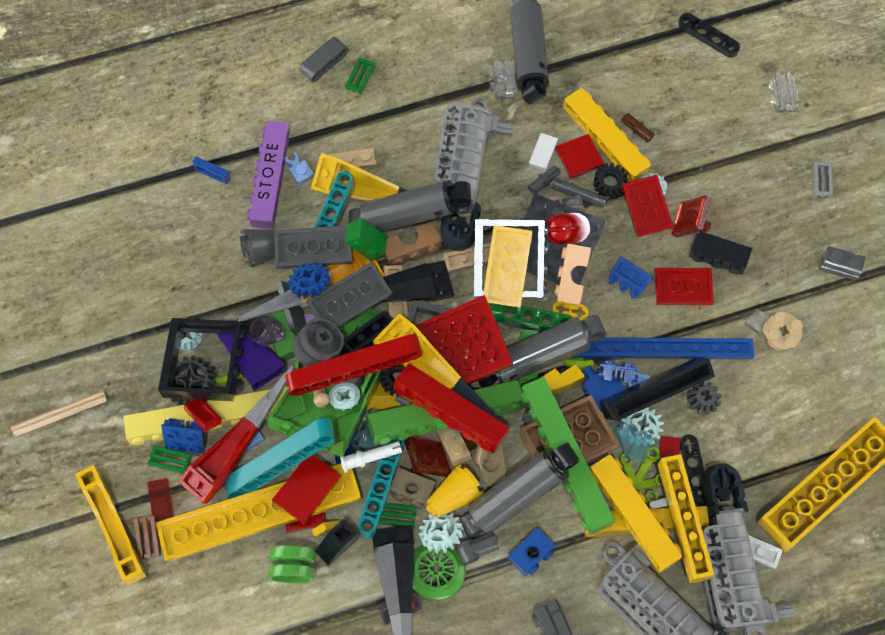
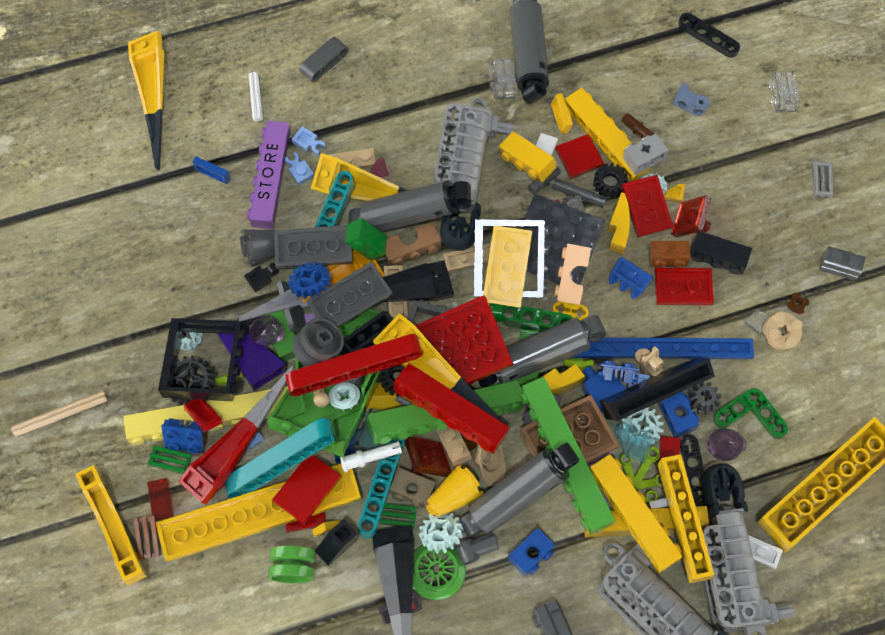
(148, 68): none -> yellow plate
(255, 96): none -> white axle
(259, 277): none -> black plate
(307, 140): none -> light blue plate
(354, 88): green tile -> none
(379, 168): none -> clear pink tile
(527, 157): none -> yellow brick
(561, 113): none -> yellow plate
(567, 228): red piece -> none
(620, 225): none -> yellow slope
(645, 153): none -> light grey brick
(650, 362): none -> tan hips
(669, 254): none -> dark orange brick
(675, 193): none -> yellow tile
(679, 425): none -> blue brick
(690, 101): none -> sand blue leg
(721, 444): none -> clear purple hair
(749, 406): none -> green beam
(799, 309): none -> reddish brown plate

